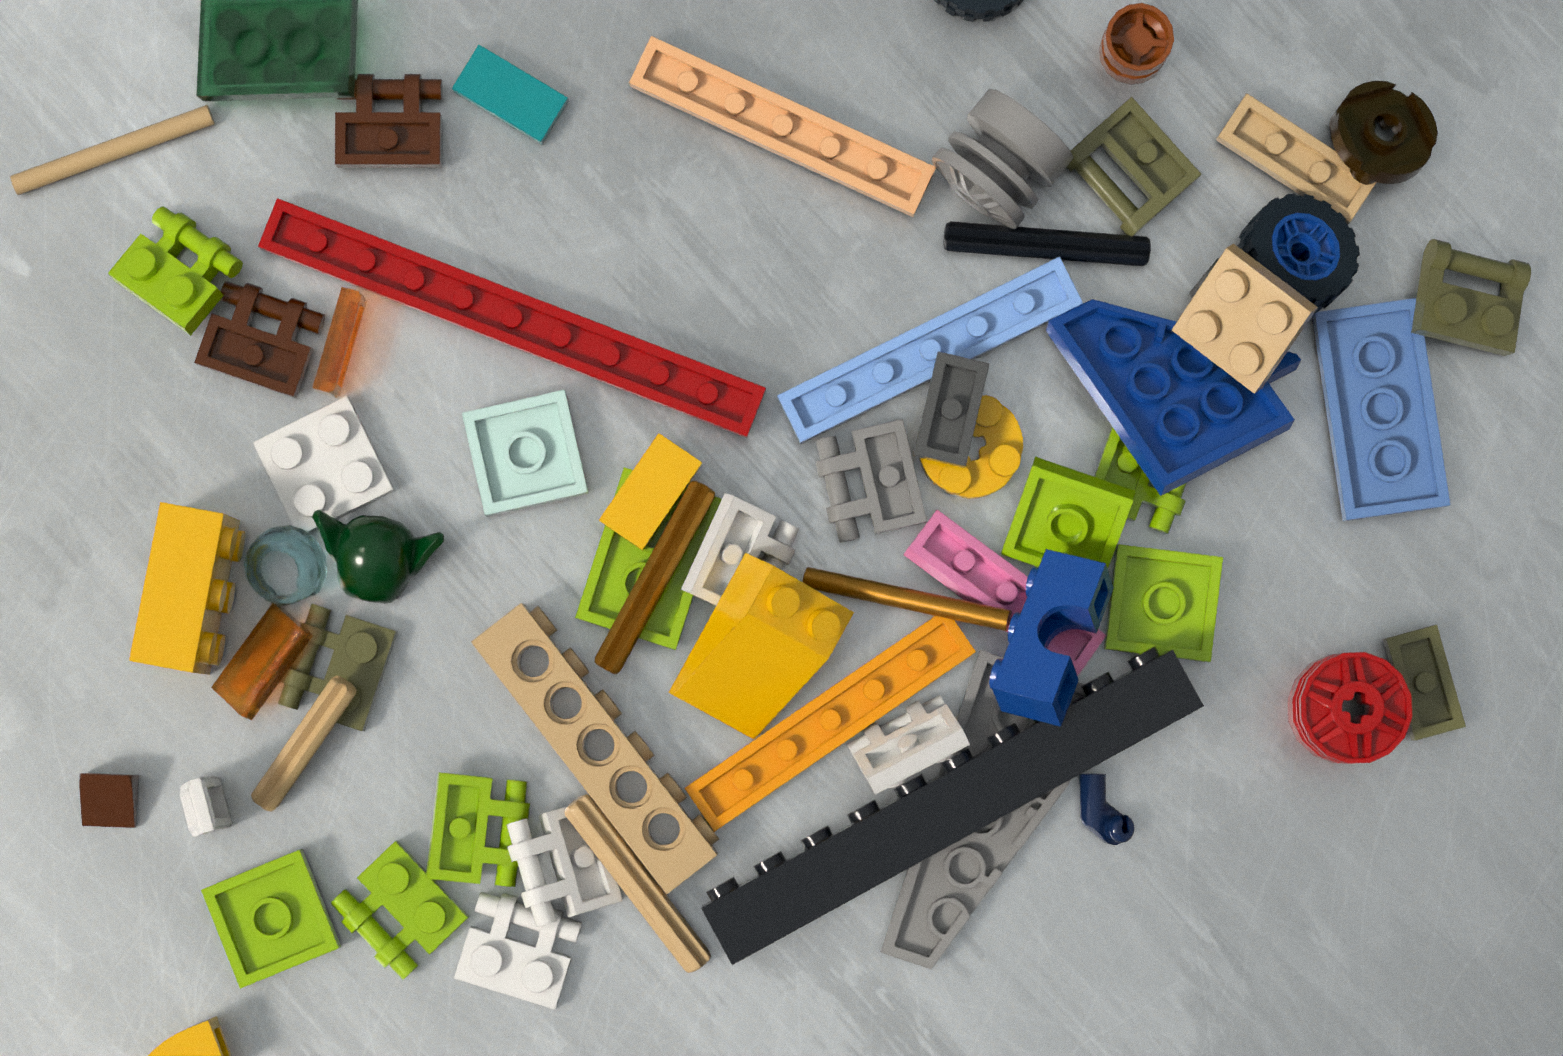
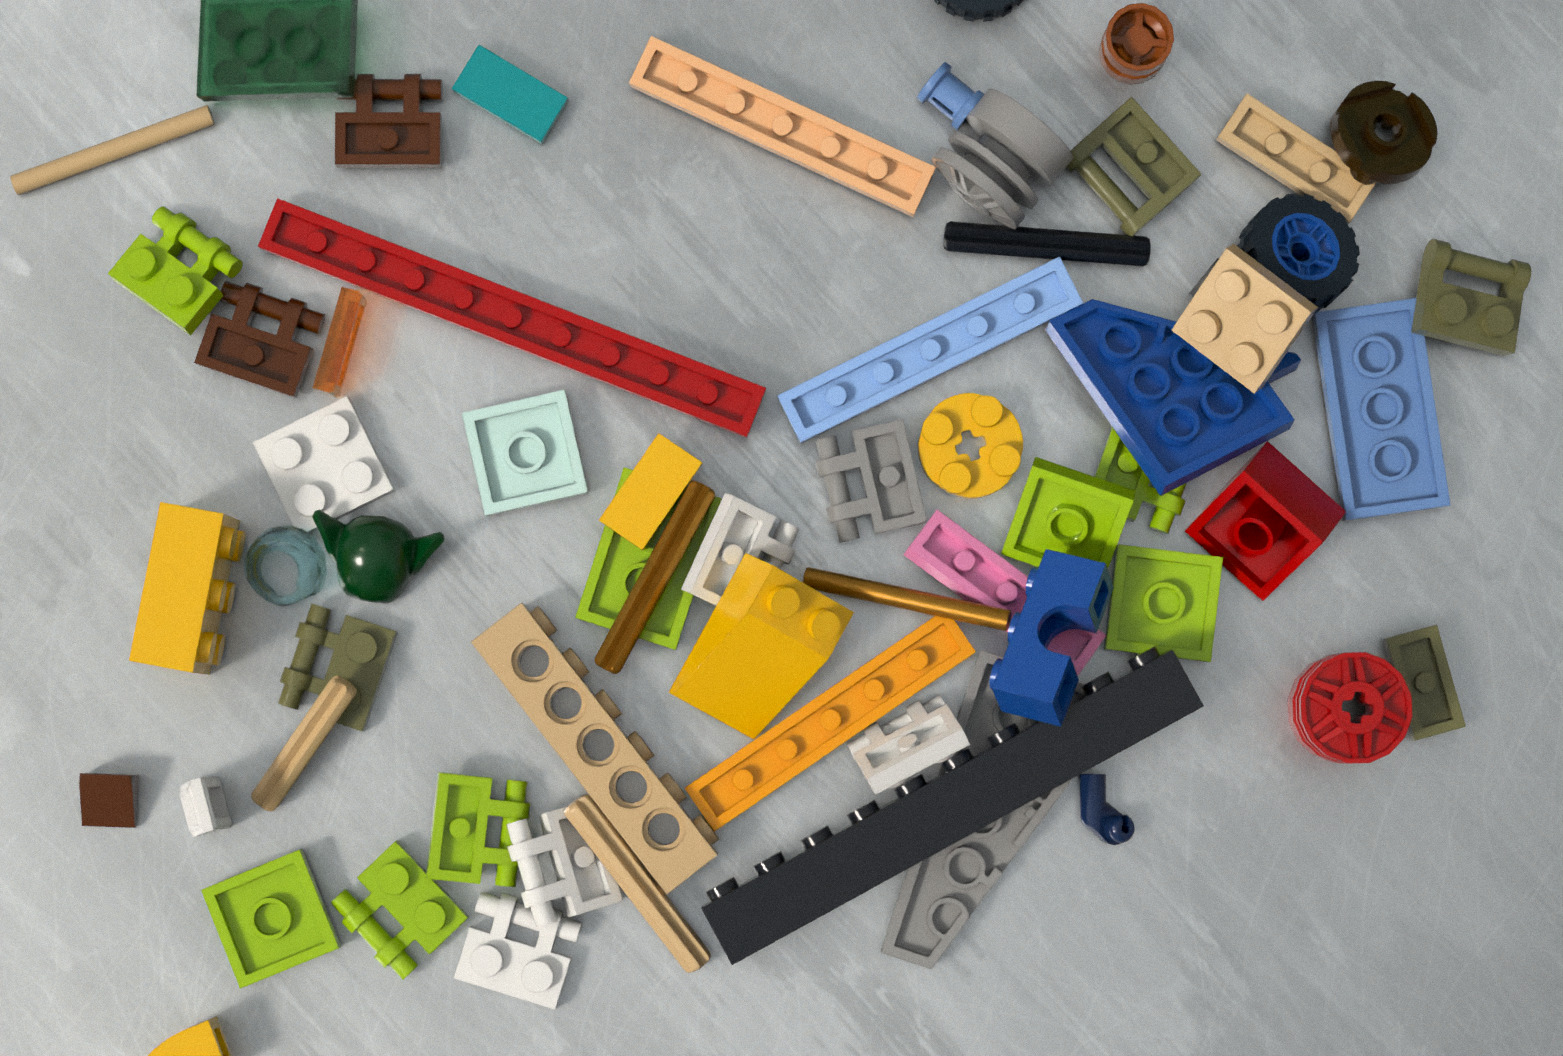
(262, 661): clear orange tile -> none
(949, 95): none -> medium blue bush
(951, 409): dark grey plate -> none
(1266, 521): none -> red slope

